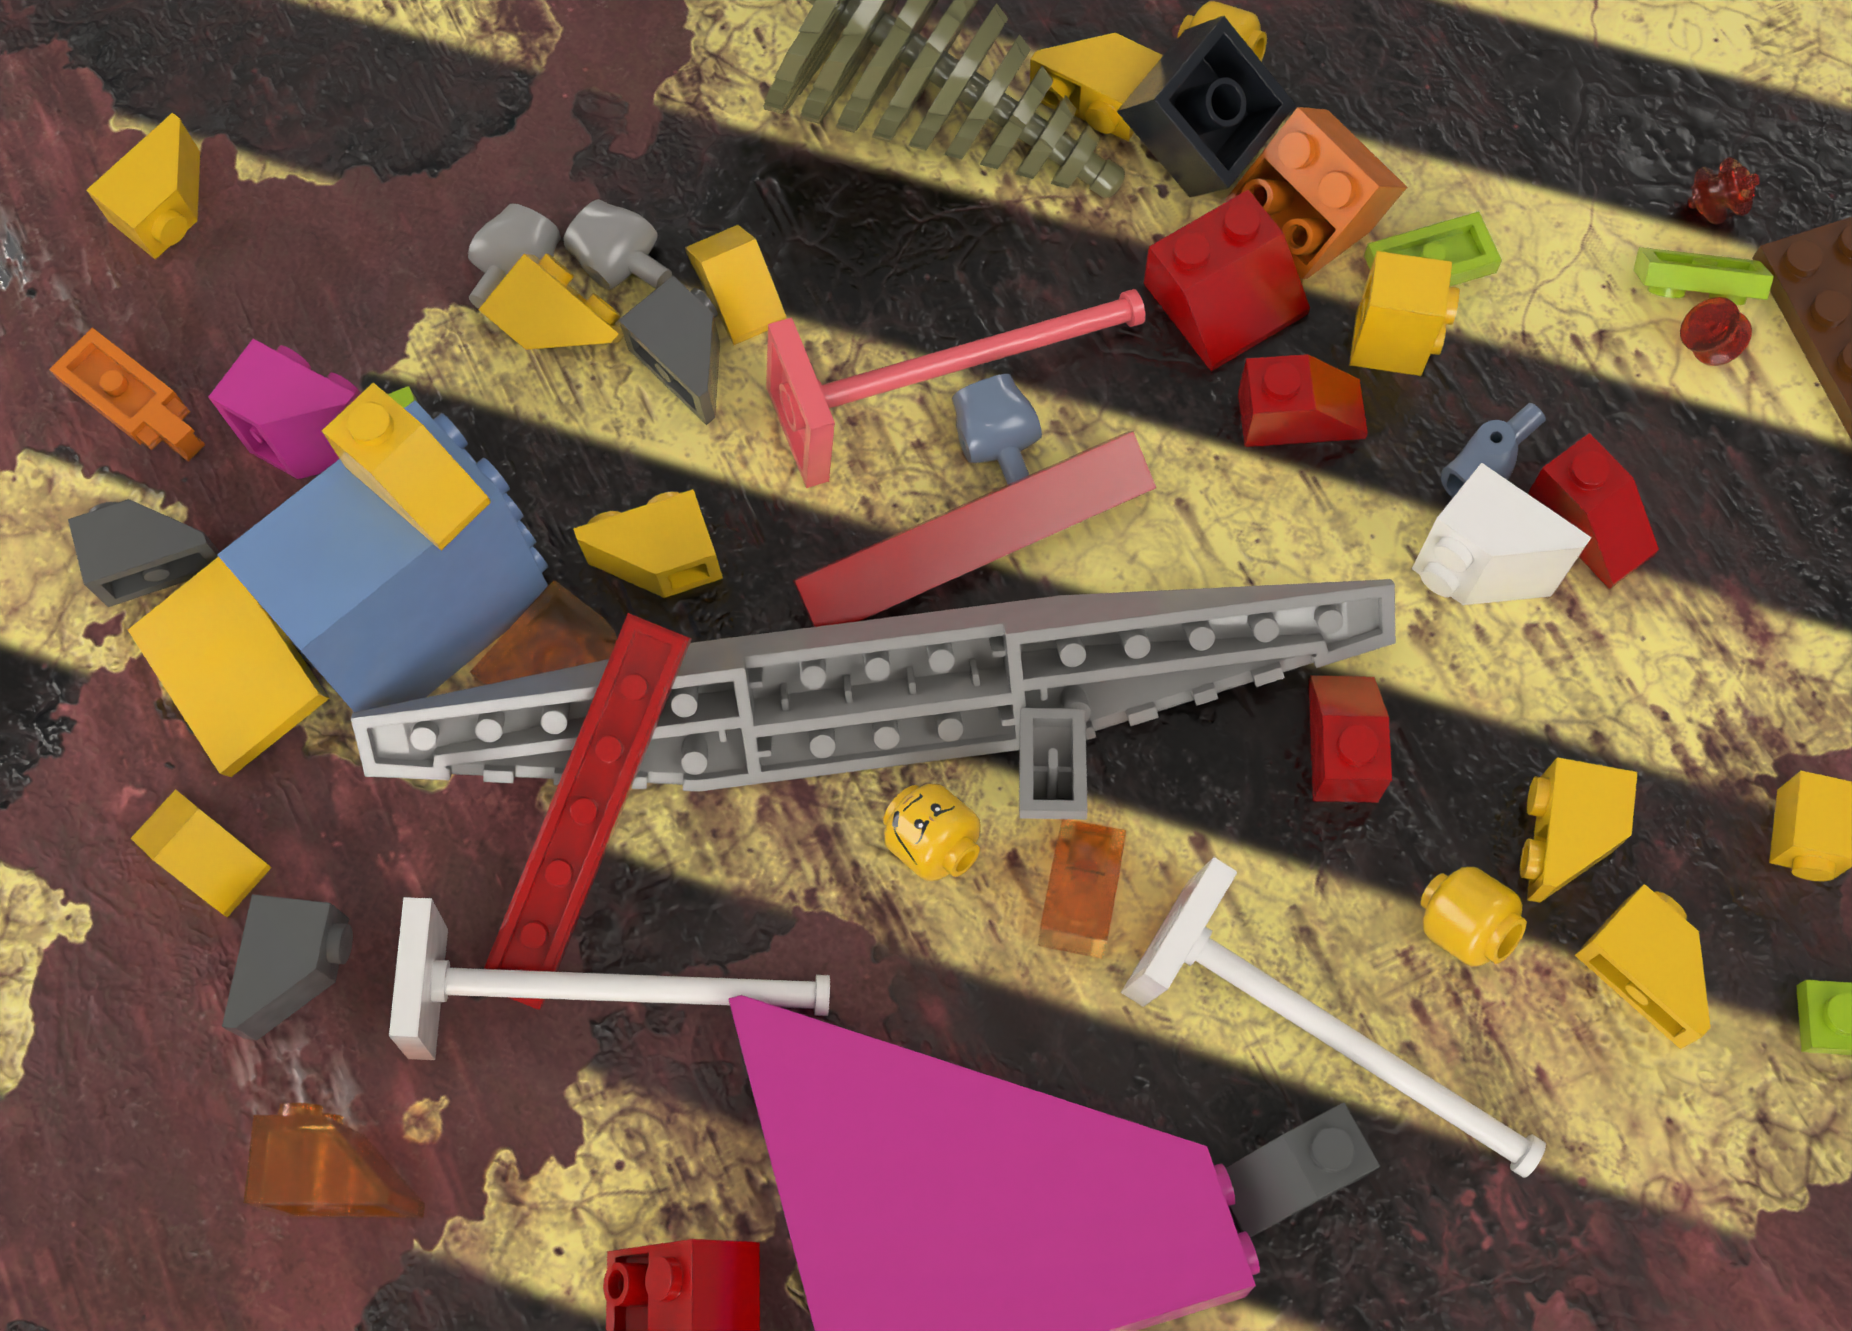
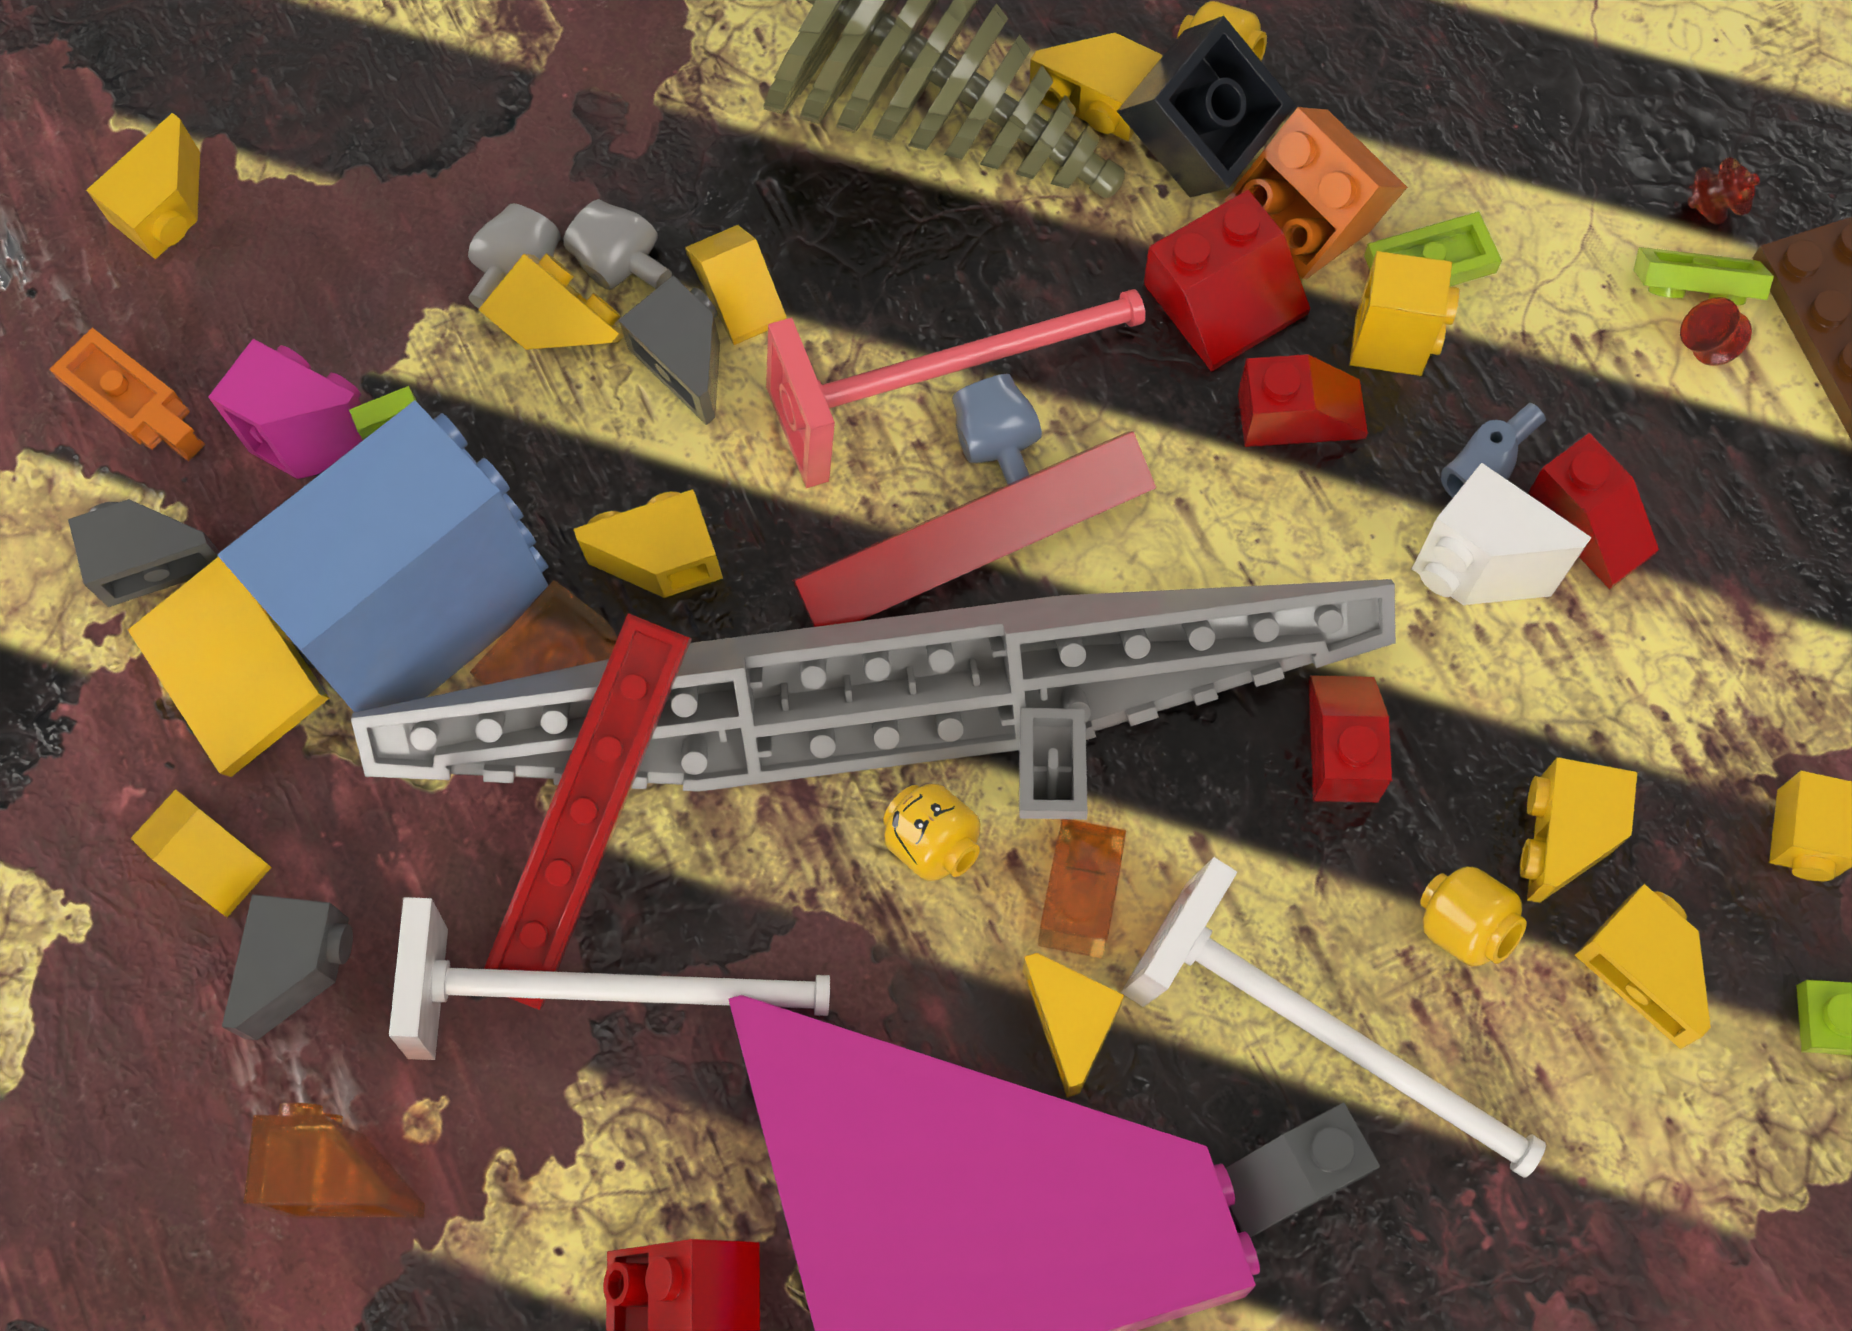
(405, 466): yellow slope -> none
(1073, 1015): none -> yellow slope

